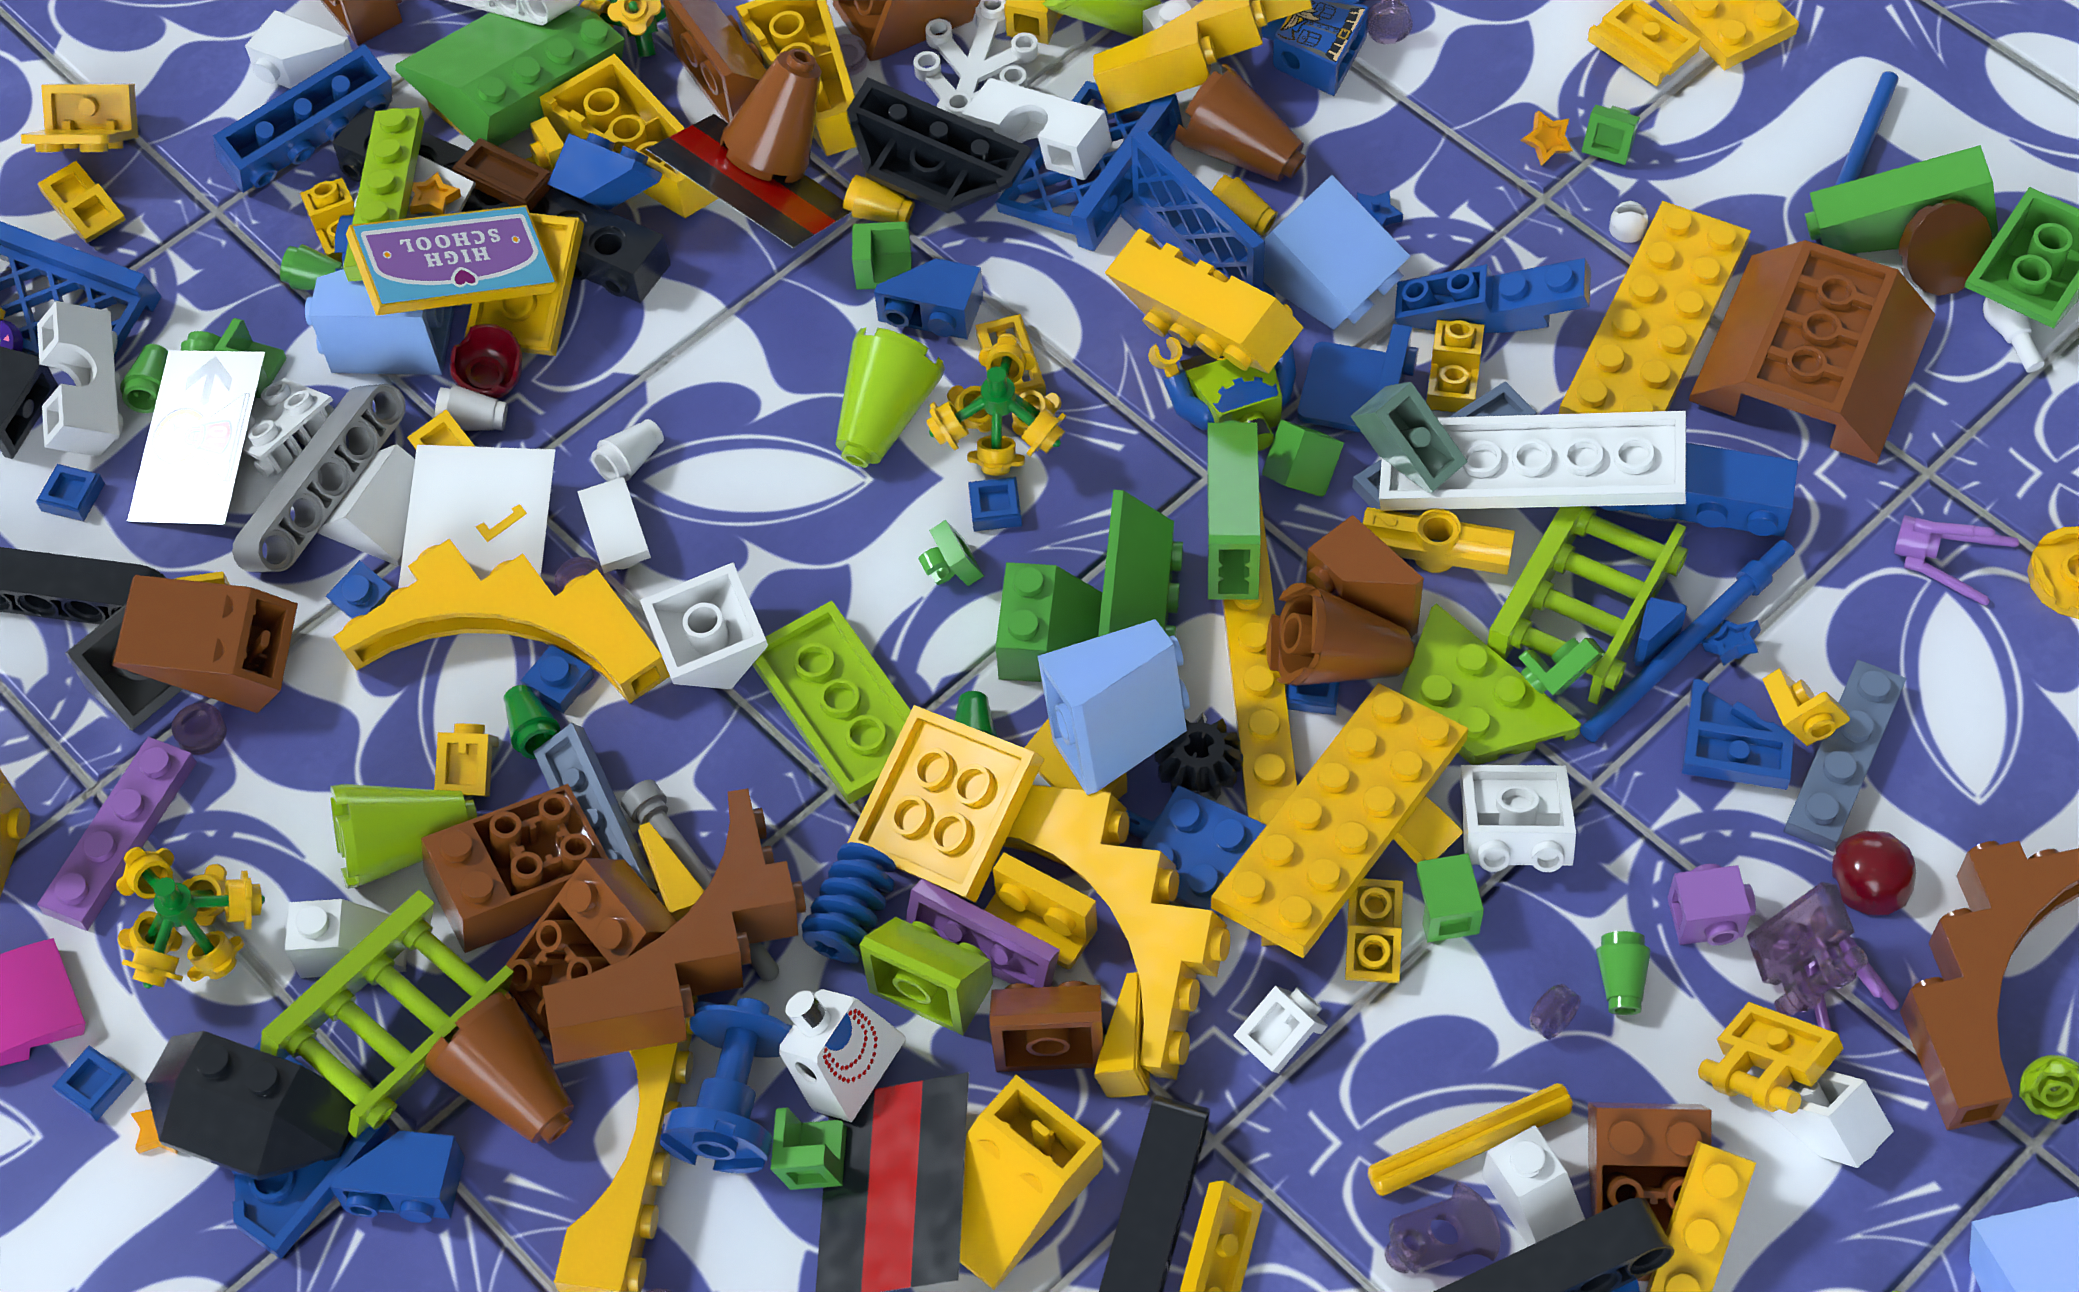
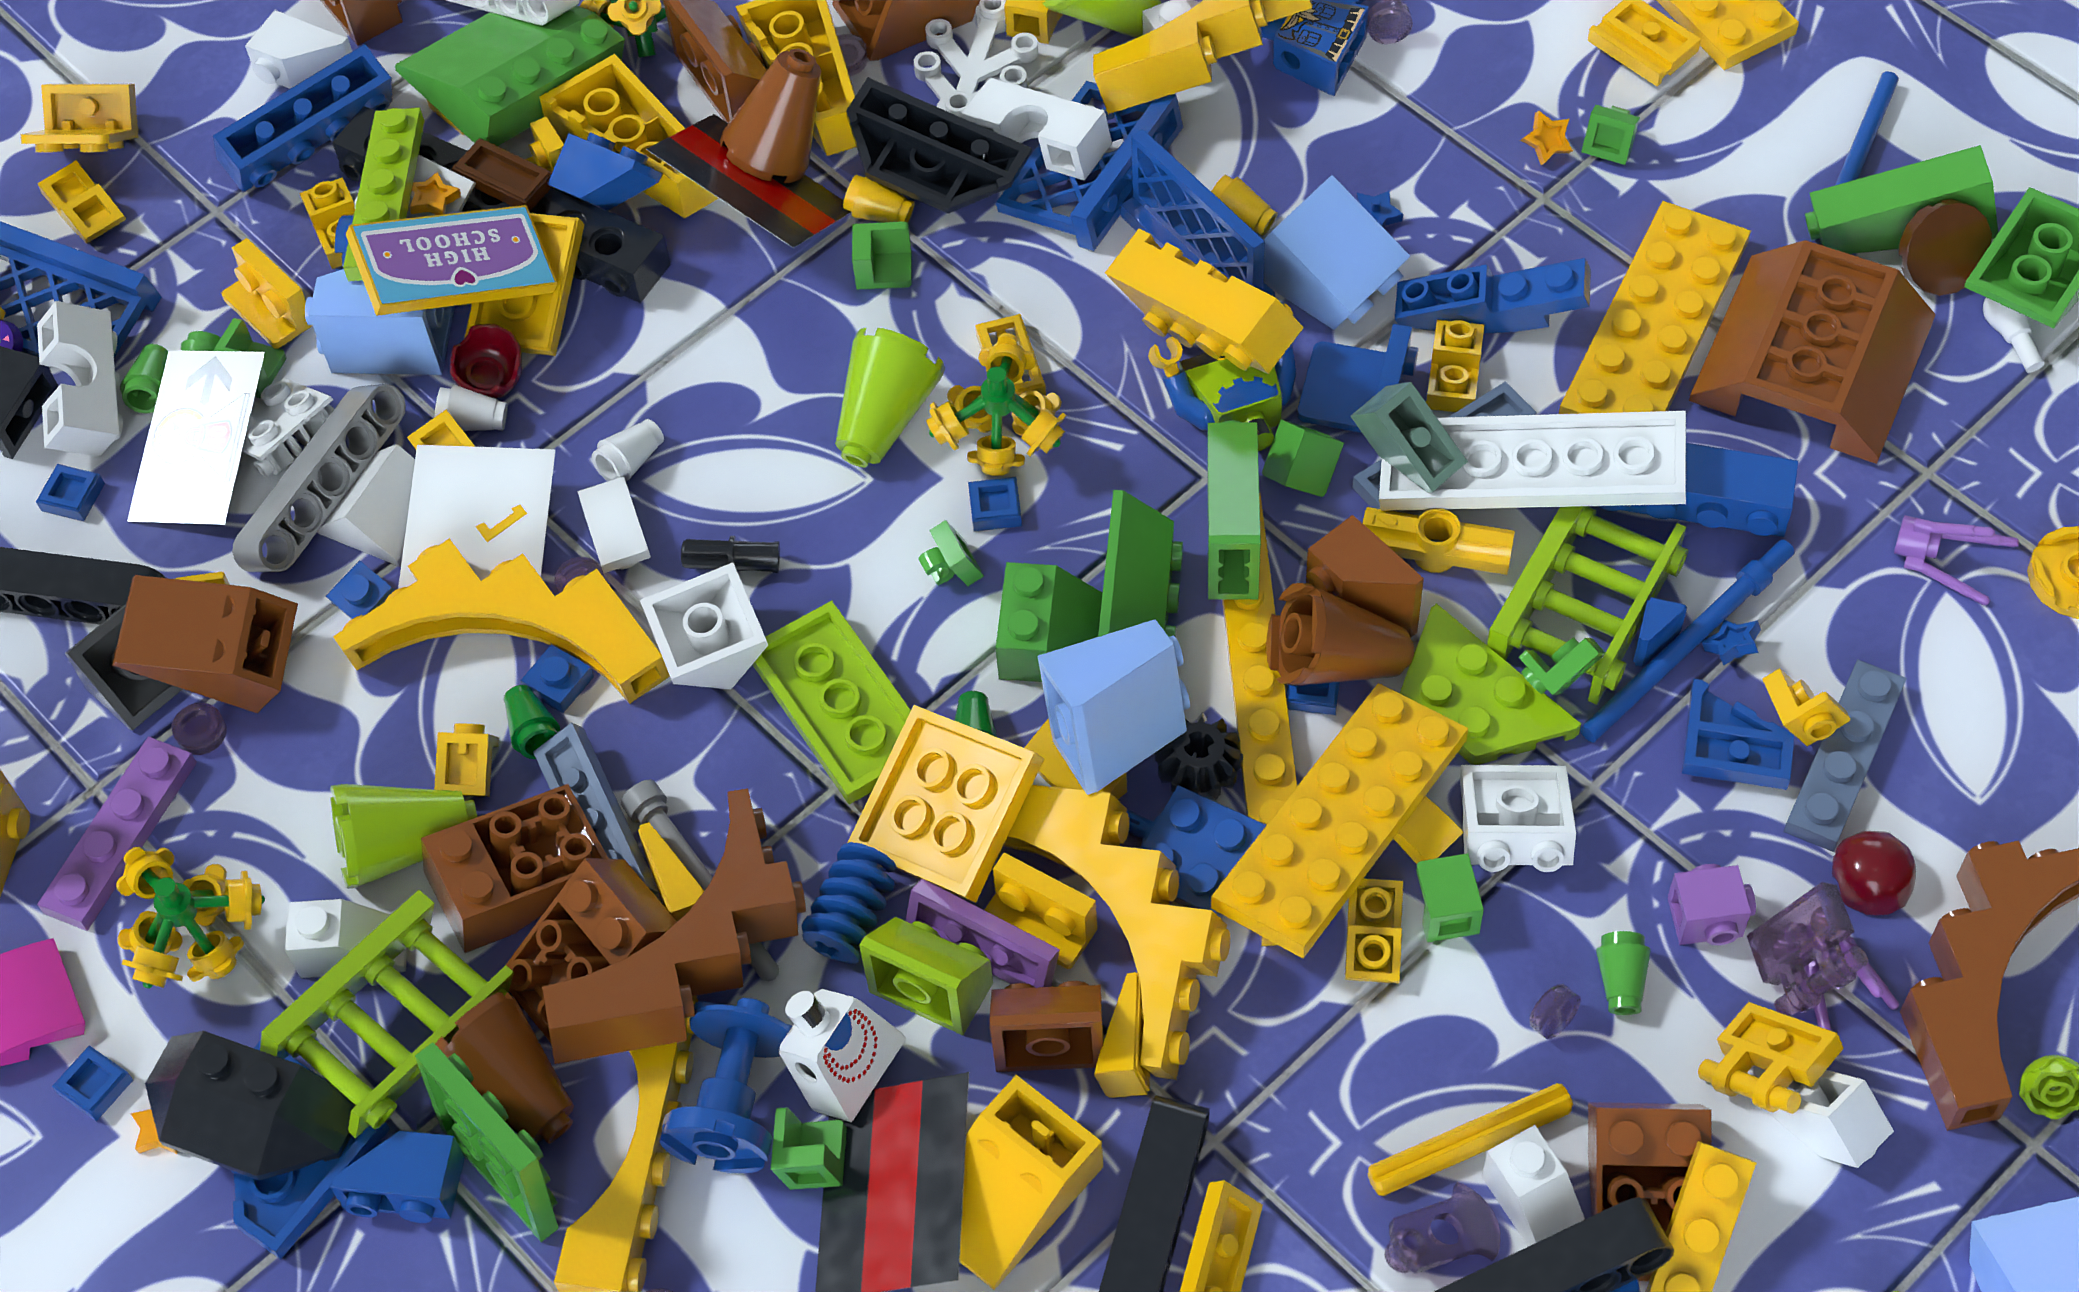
(266, 296): none -> yellow bracket
(303, 266): bright green cone -> none
(490, 1145): none -> bright green plate
(718, 553): none -> black axle
(932, 298): blue slope -> none
(1240, 128): dark orange cone -> none
(1280, 1026): white bracket -> none
(1628, 222): white hinge -> none

